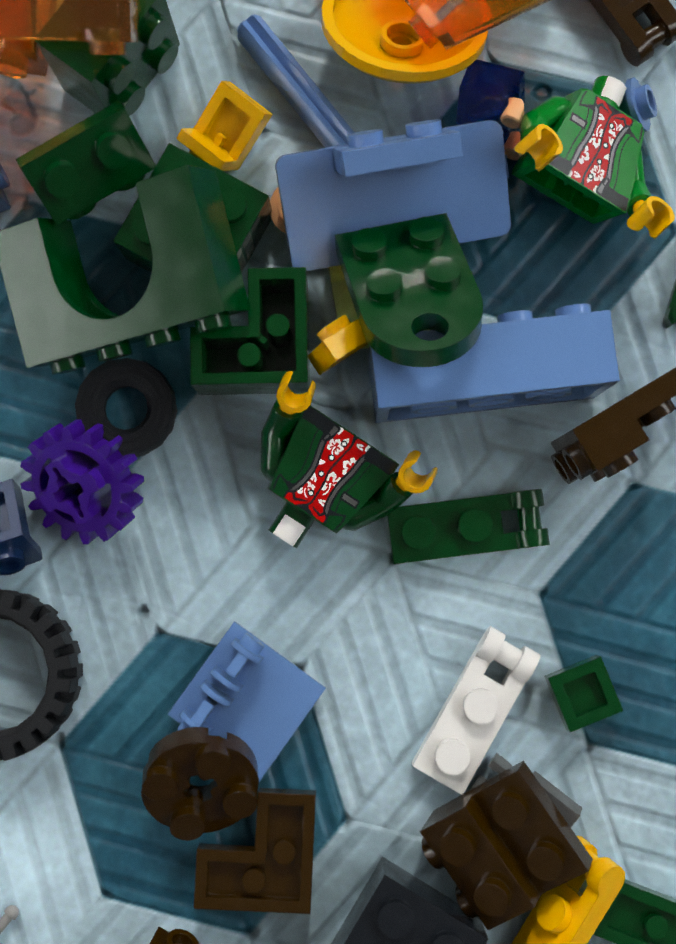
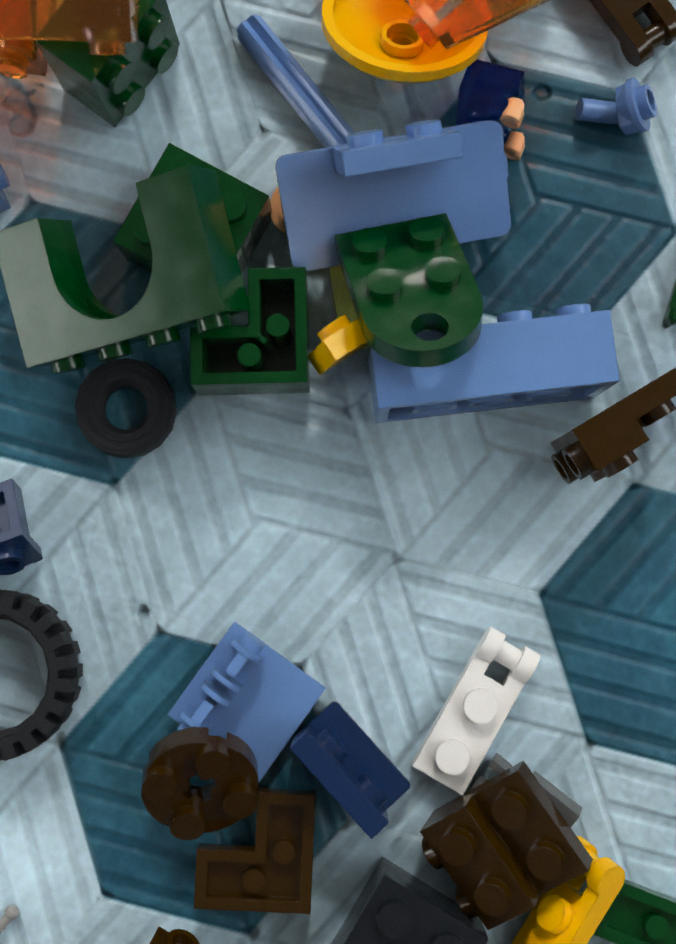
(82, 481): dark purple gear -> none
(87, 163): dark green bracket -> none
(226, 128): yellow bracket -> none
(328, 470): torso -> none
(350, 767): none -> dark blue bracket
(465, 527): dark green plate -> none
(583, 693): dark green plate -> none
(590, 157): torso -> none

